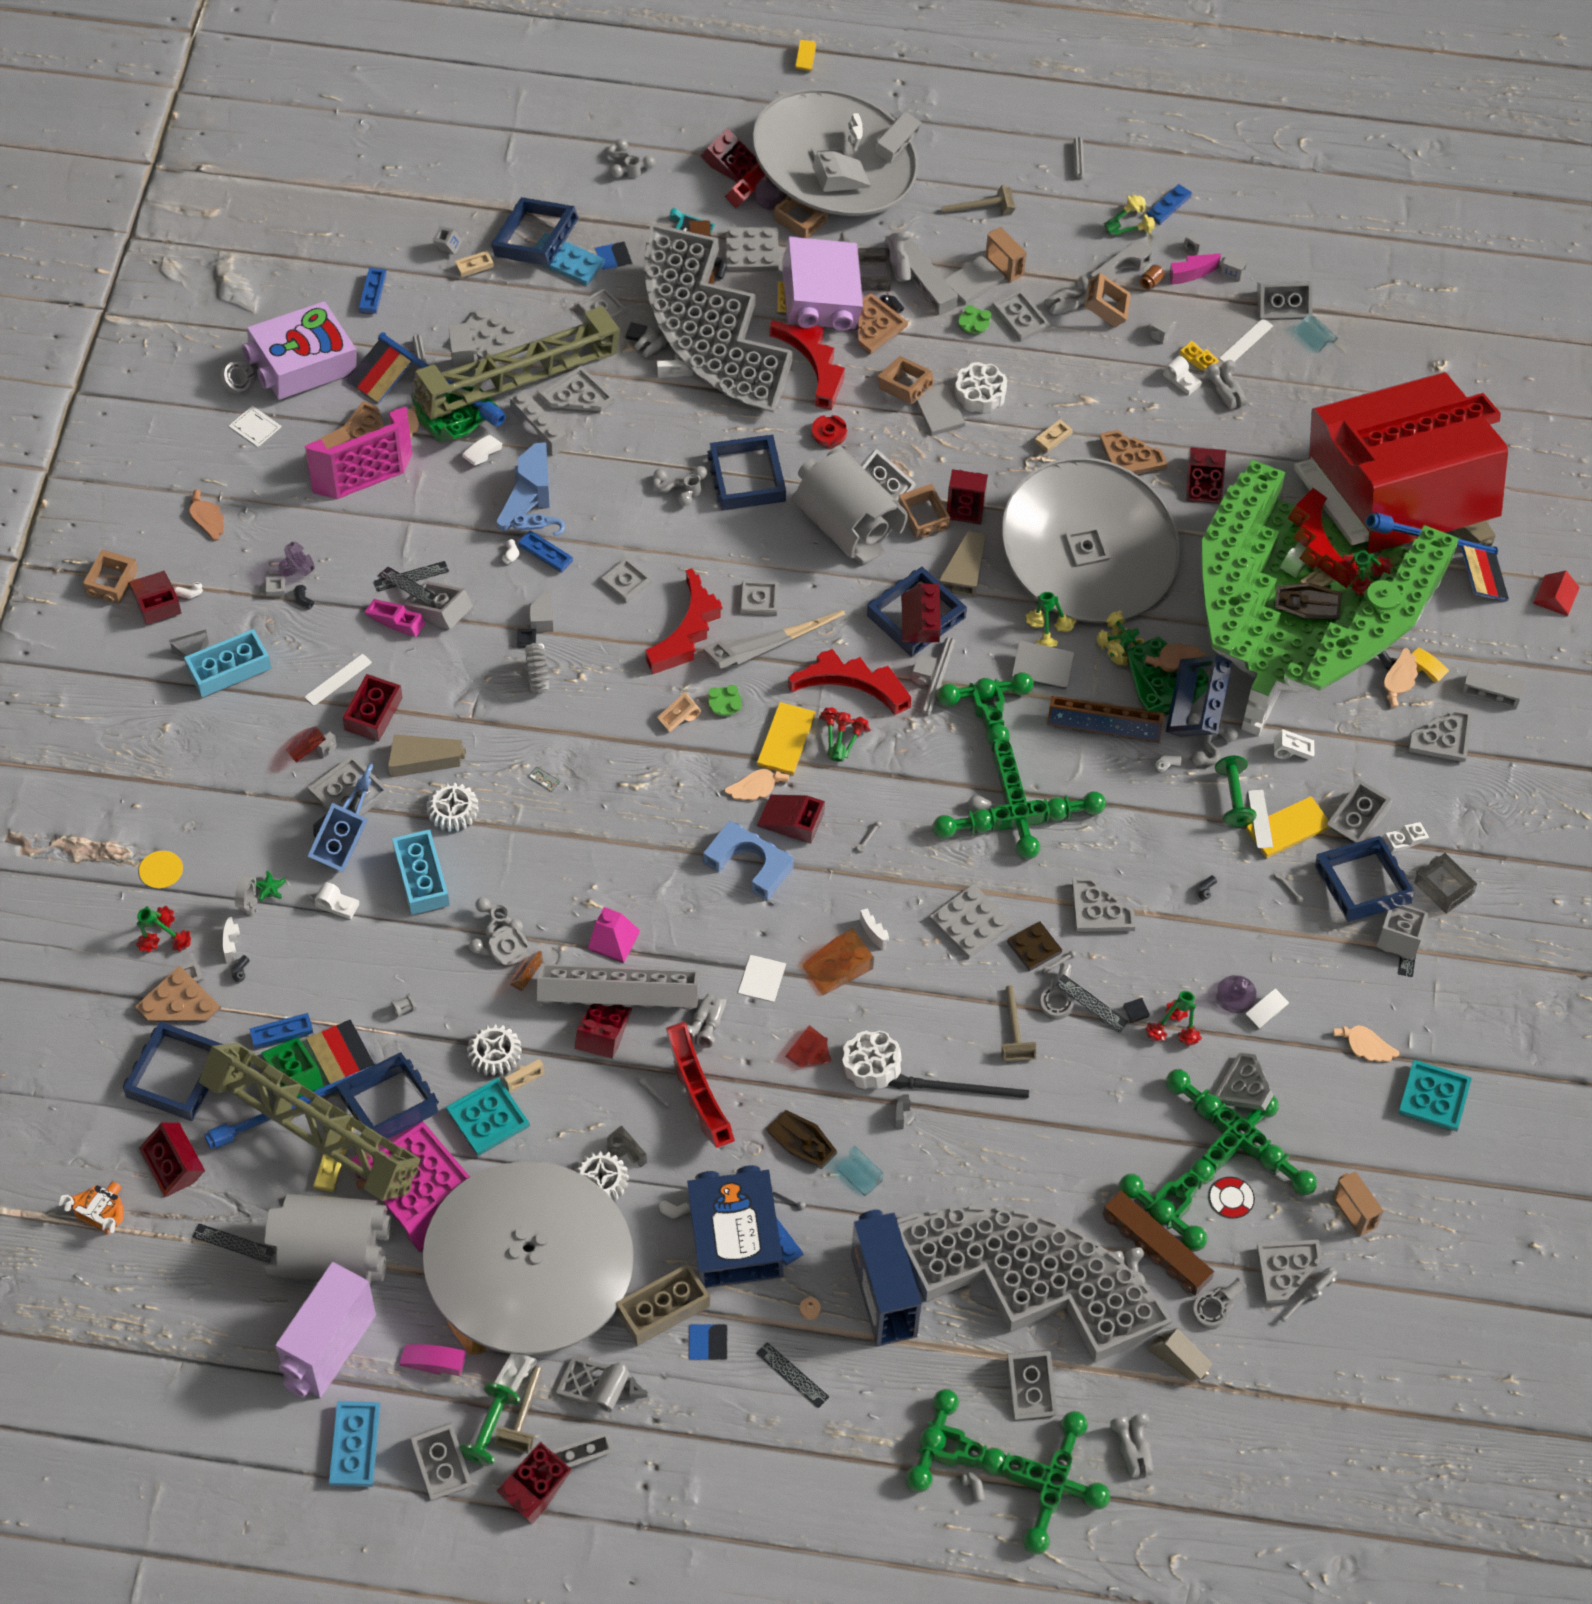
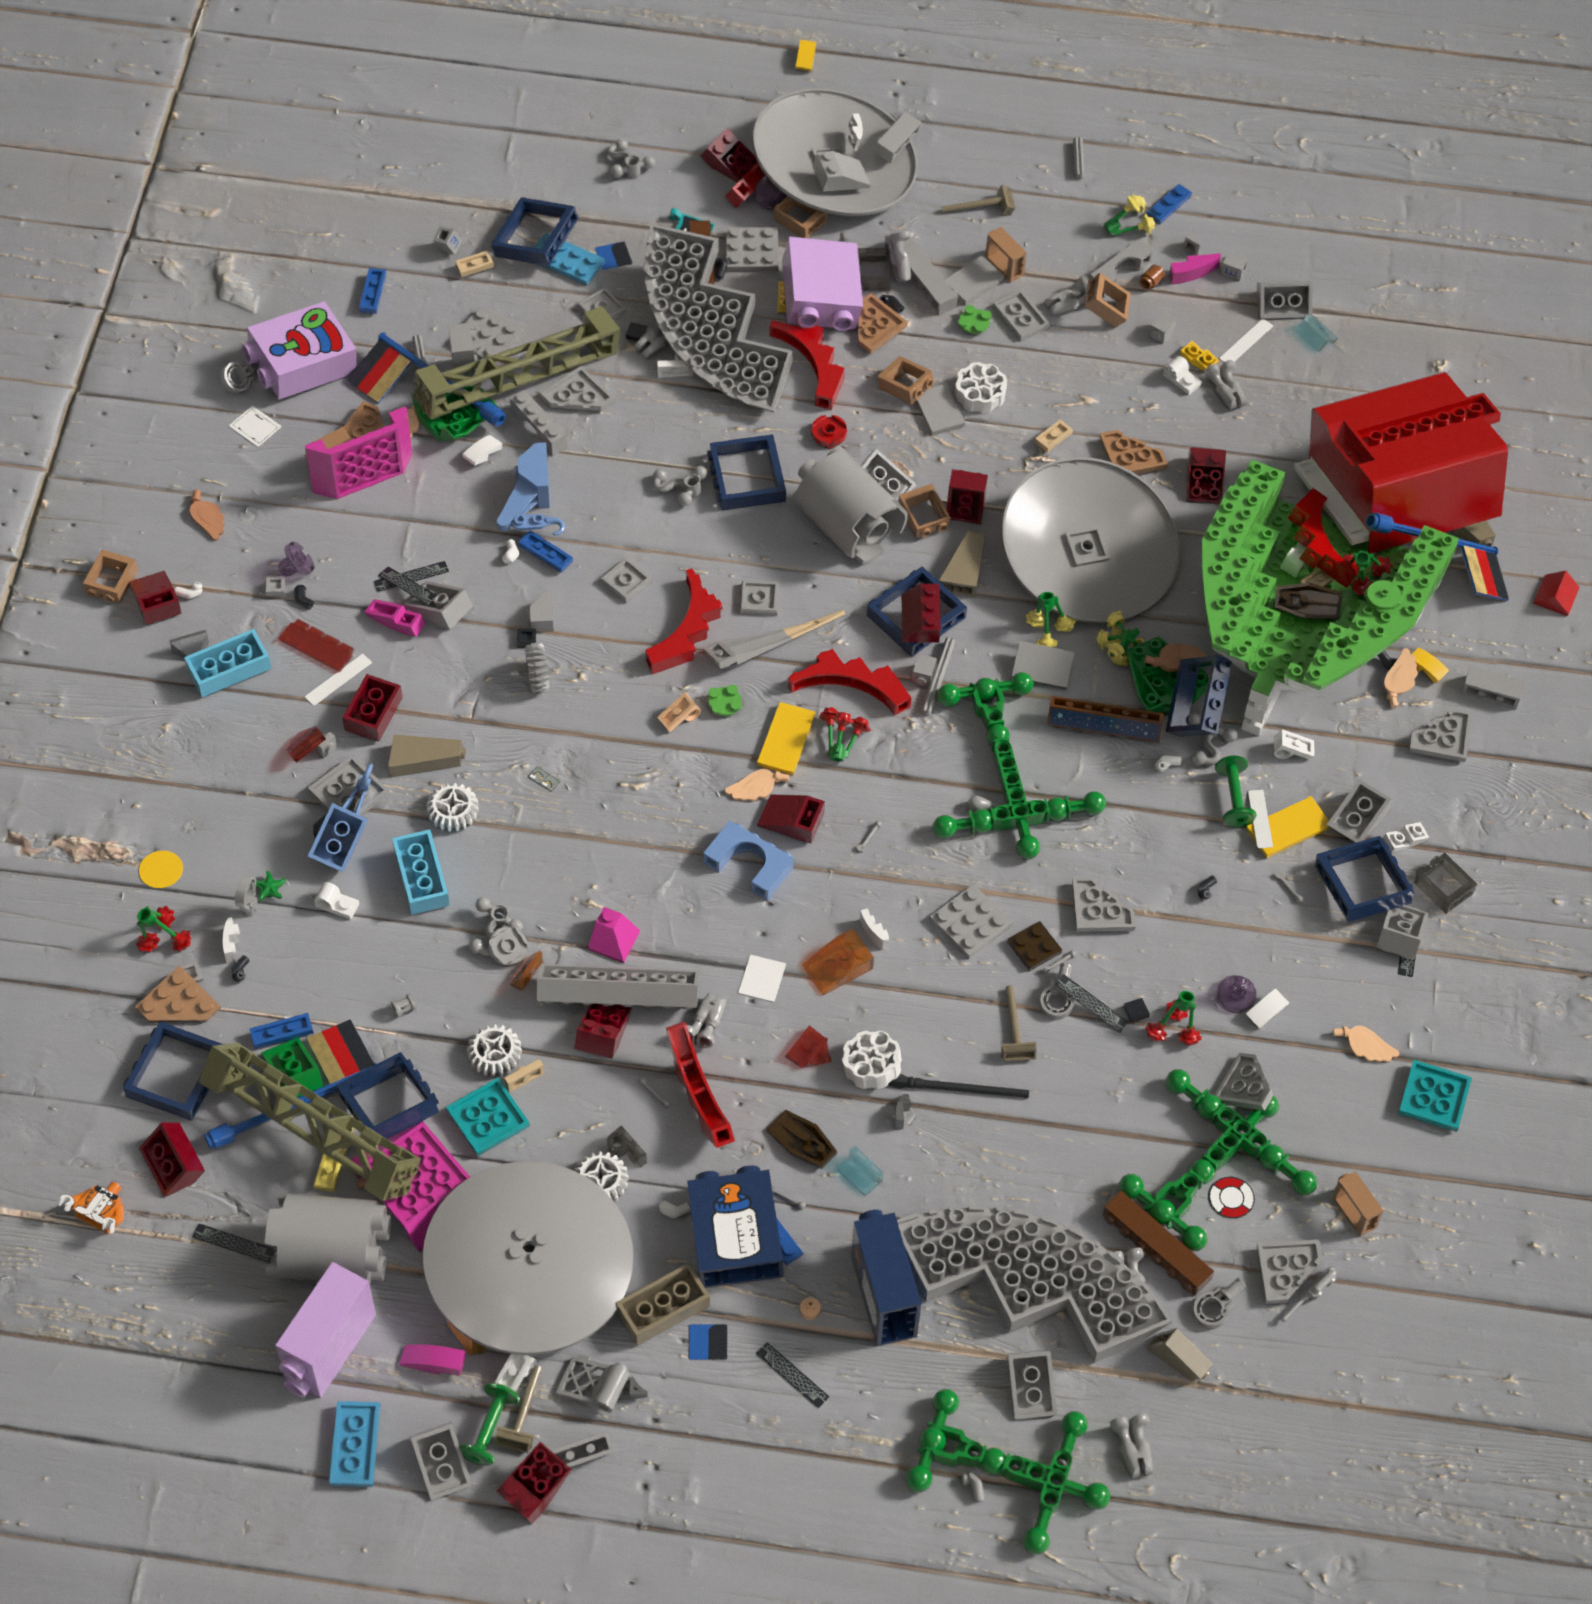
(314, 645): none -> clear red windscreen

